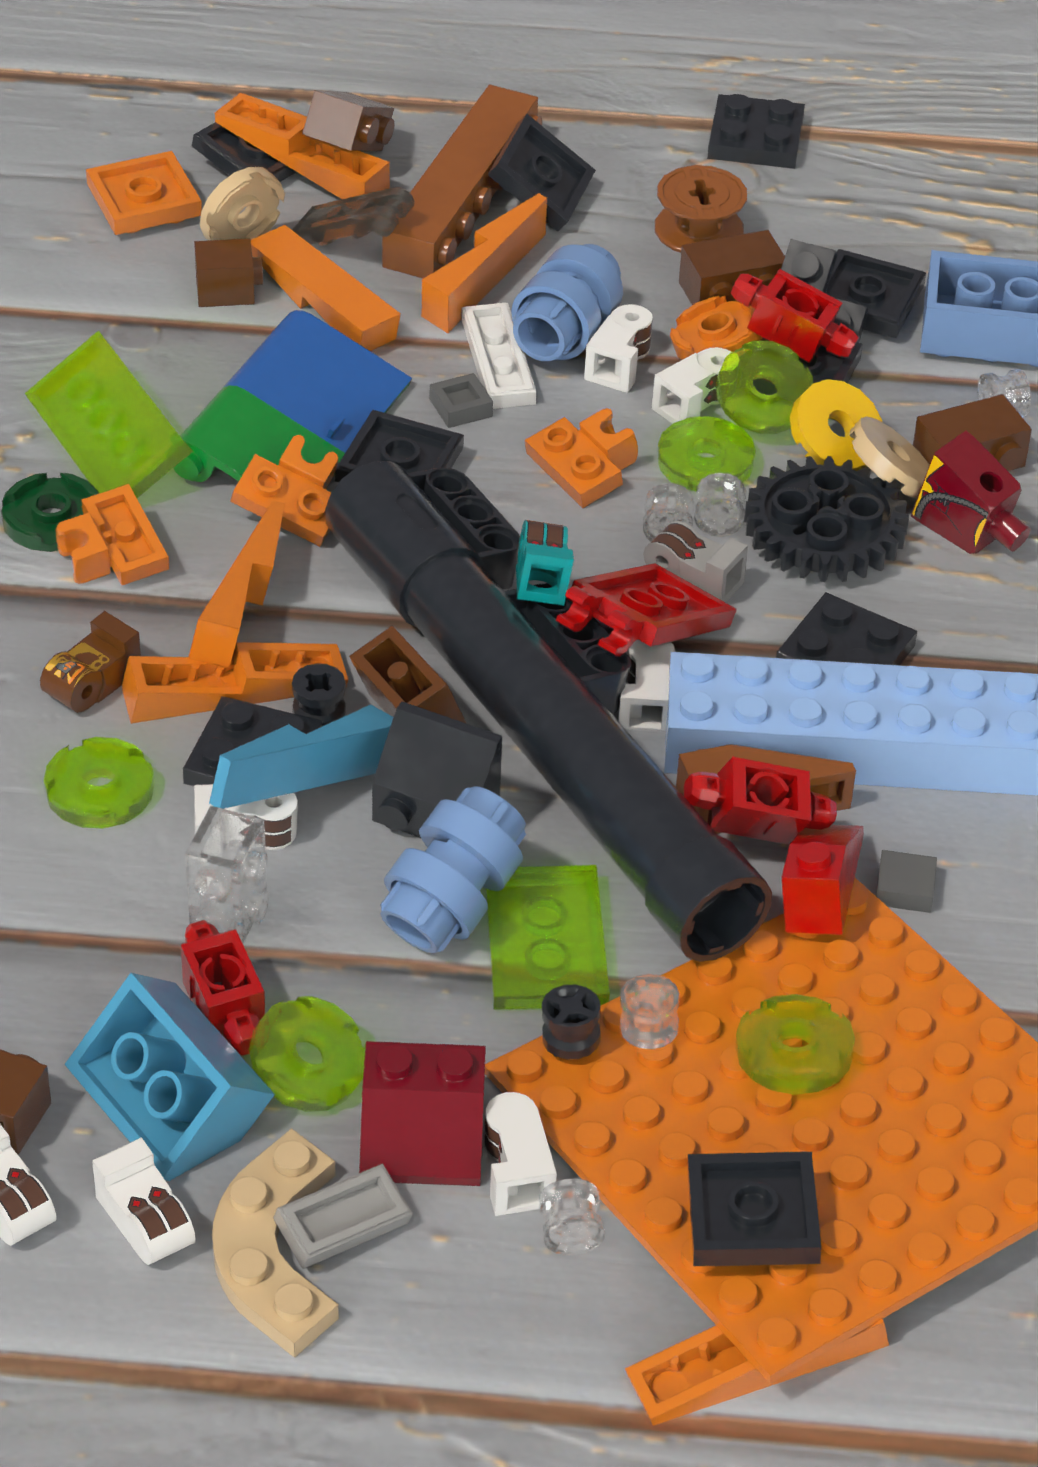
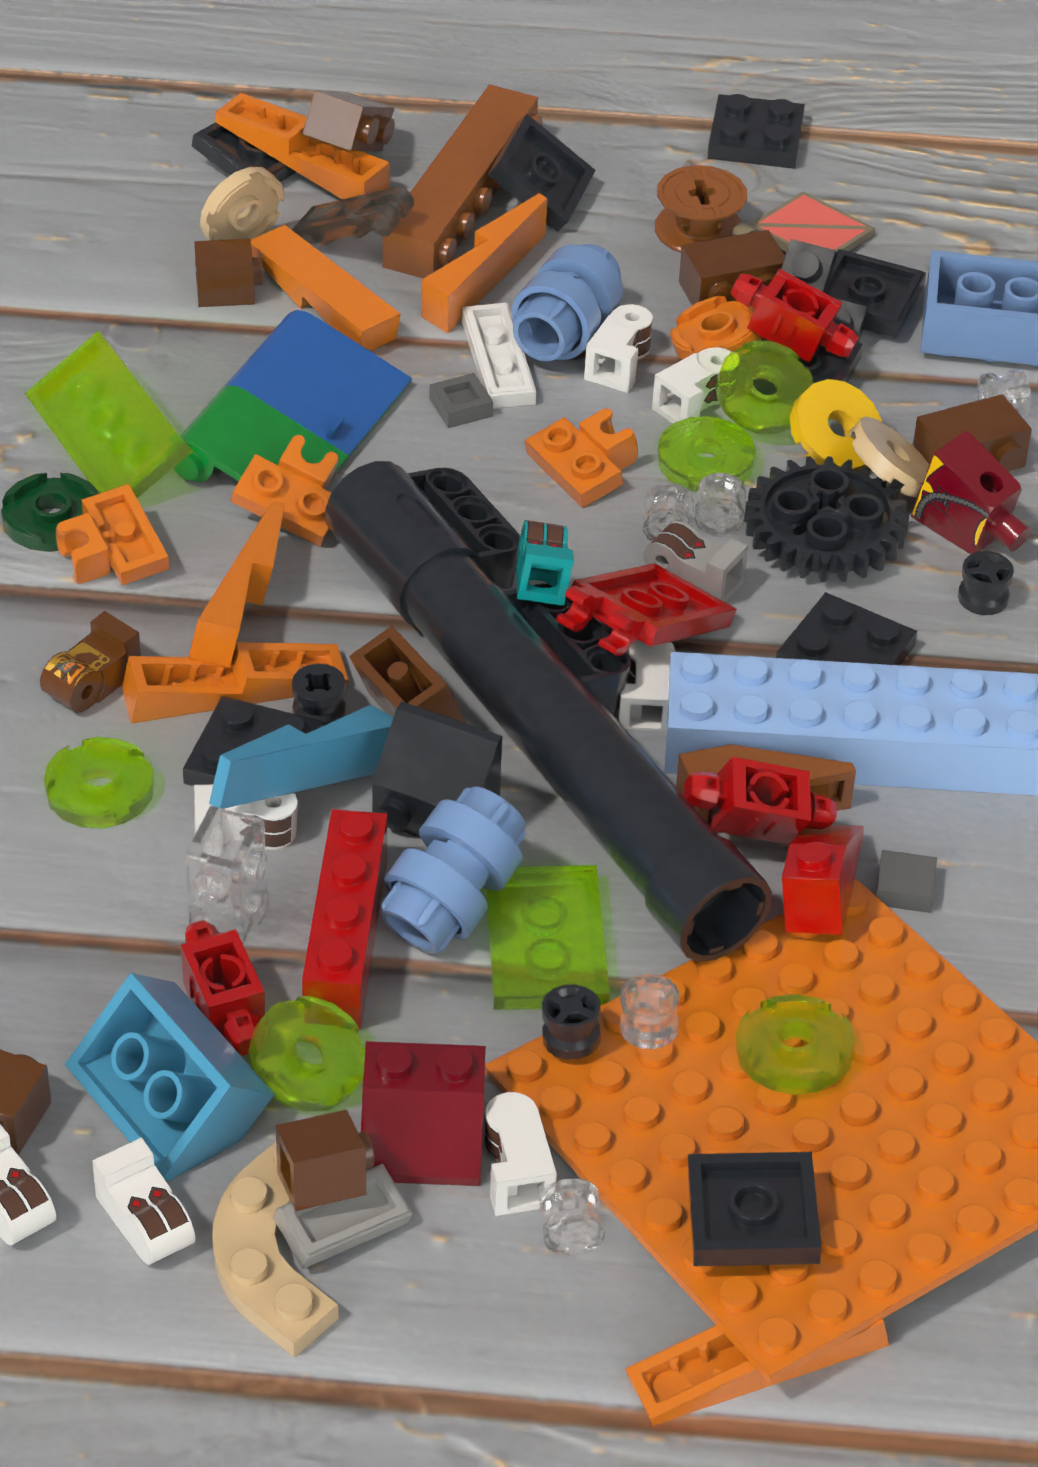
(143, 192): orange plate -> none
(322, 1159): none -> reddish brown brick
(347, 911): none -> red brick
(401, 441): black plate -> none
(810, 222): none -> coral flag
(985, 583): none -> black wheel

